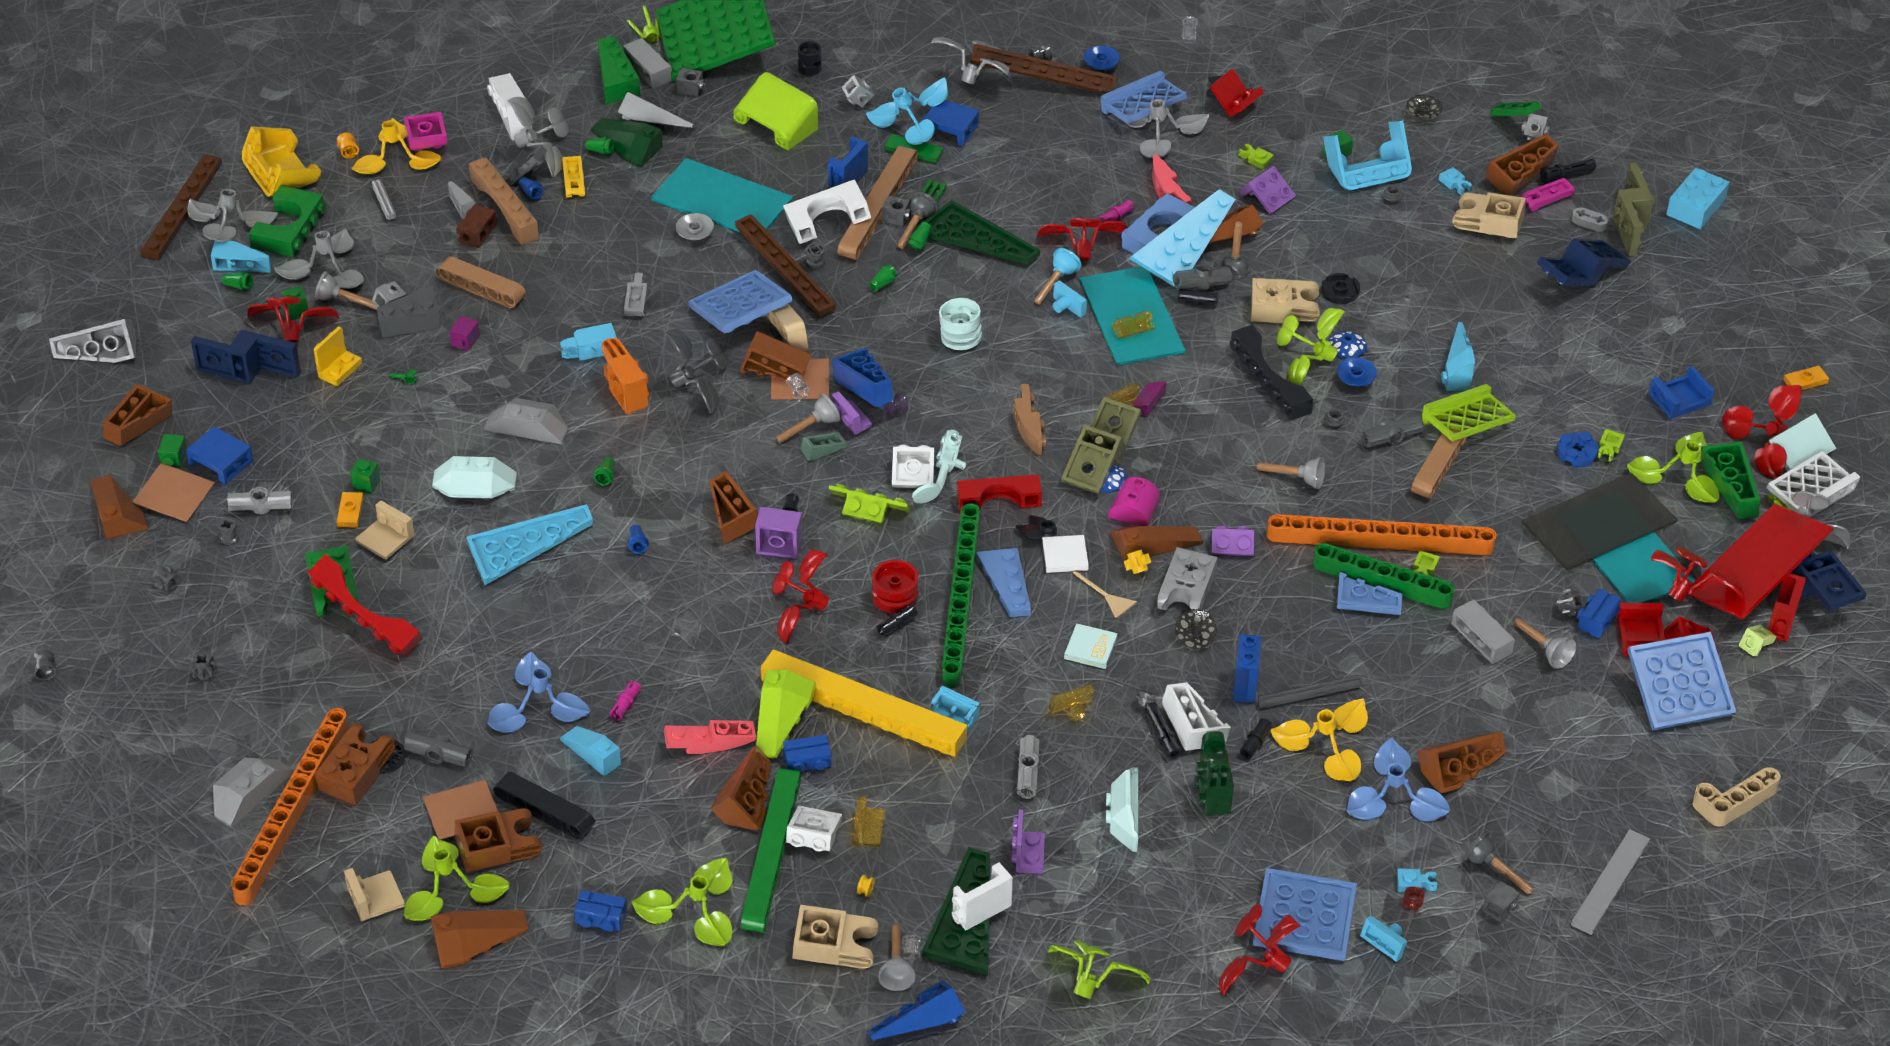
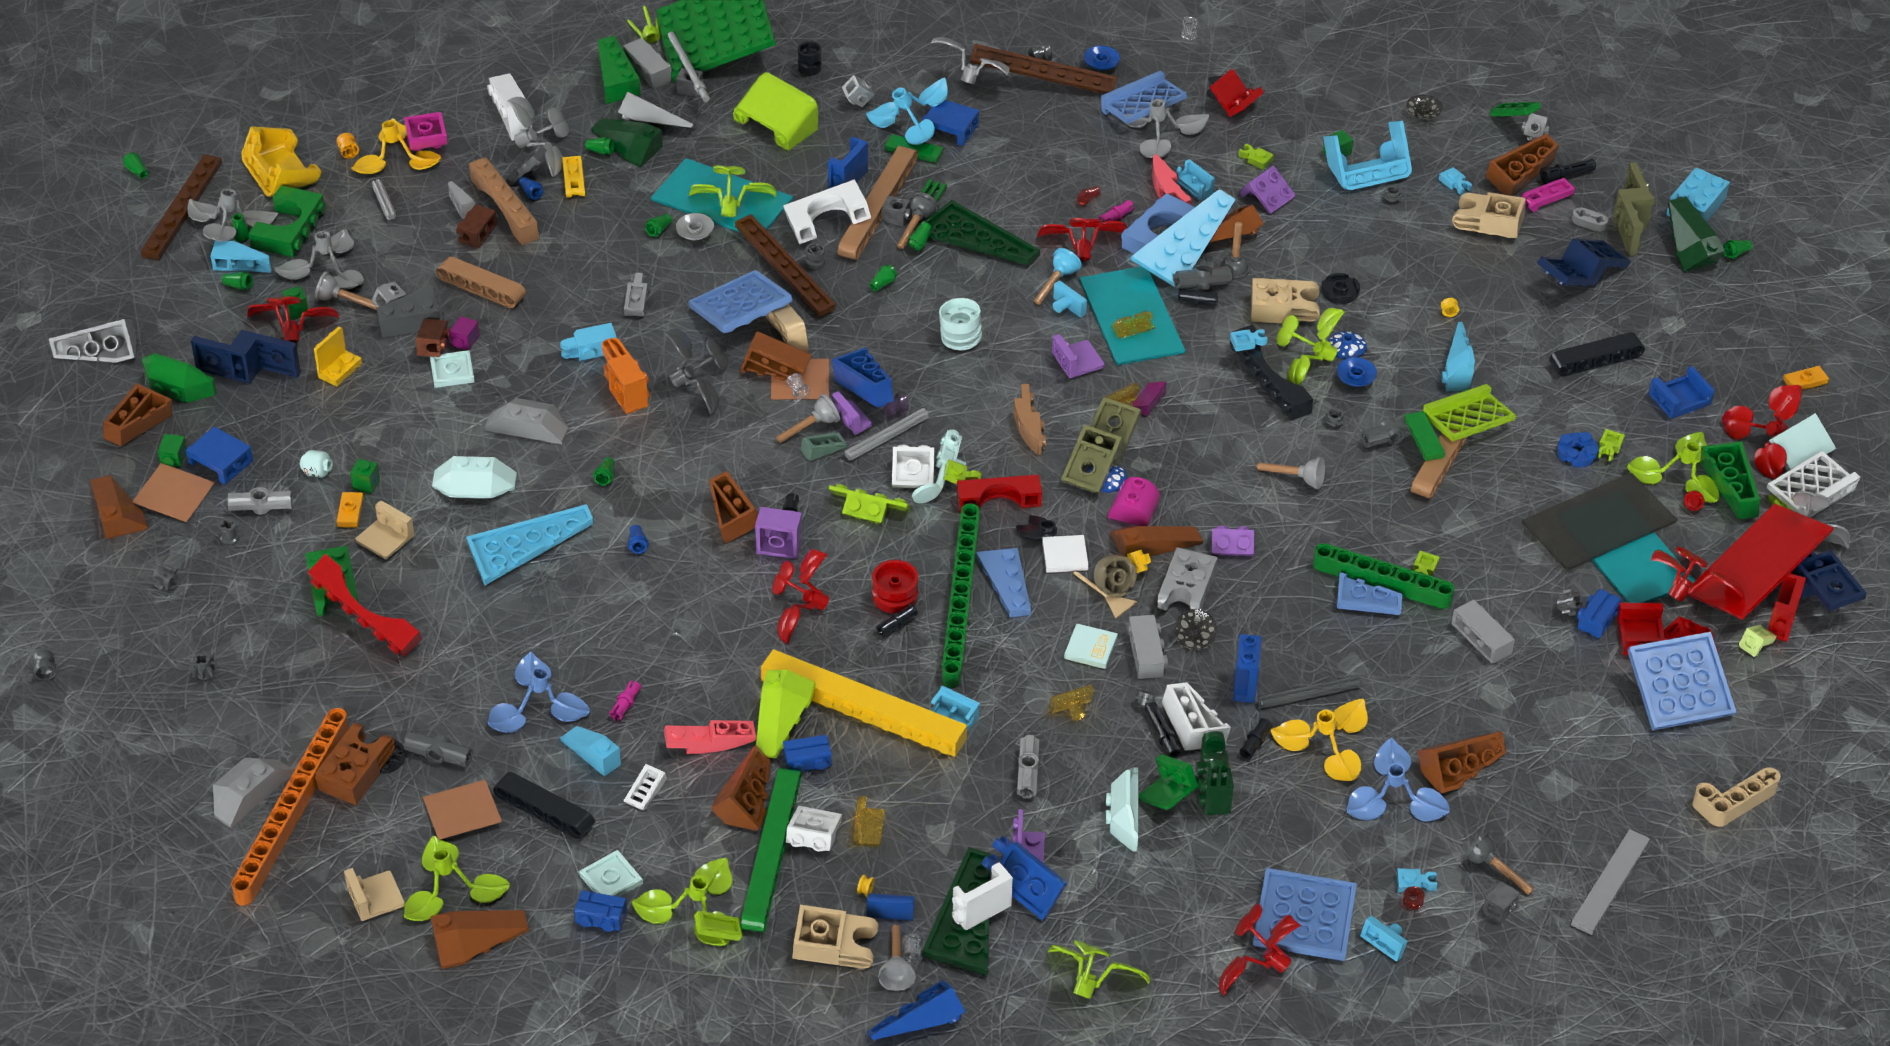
(135, 164): none -> green cone
(177, 379): none -> green wedge
(241, 227): none -> green cone
(316, 463): none -> light aqua head
(409, 377): green hand -> none
(432, 337): none -> copper brick
(452, 369): none -> light aqua tile
(494, 839): dark orange brick -> none
(611, 875): none -> light aqua tile
(648, 771): none -> white slope
(657, 225): none -> green cone
(699, 86): none -> light grey bar
(718, 925): none -> lime tile
(729, 204): none -> lime plant
(886, 434): none -> light grey axle
(890, 906): none -> blue panel
(955, 471): none -> lime plate
(1032, 882): none -> blue tile
(1077, 357): none -> medium lavender bracket
(1086, 194): none -> clear red arm
(1115, 575): none -> dark tan cylinder
(1147, 646): none -> light grey brick
(1175, 783): none -> green bracket
(1195, 180): none -> medium azure hinge
(1246, 340): none -> medium azure plate
(1381, 534): orange beam -> none
(1424, 436): none -> green tile
(1449, 307): none -> yellow bush
(1558, 650): light grey piece -> none
(1597, 354): none -> black beam
(1694, 238): none -> dark green wedge
(1694, 500): none -> red plate
(1734, 248): none -> green cone

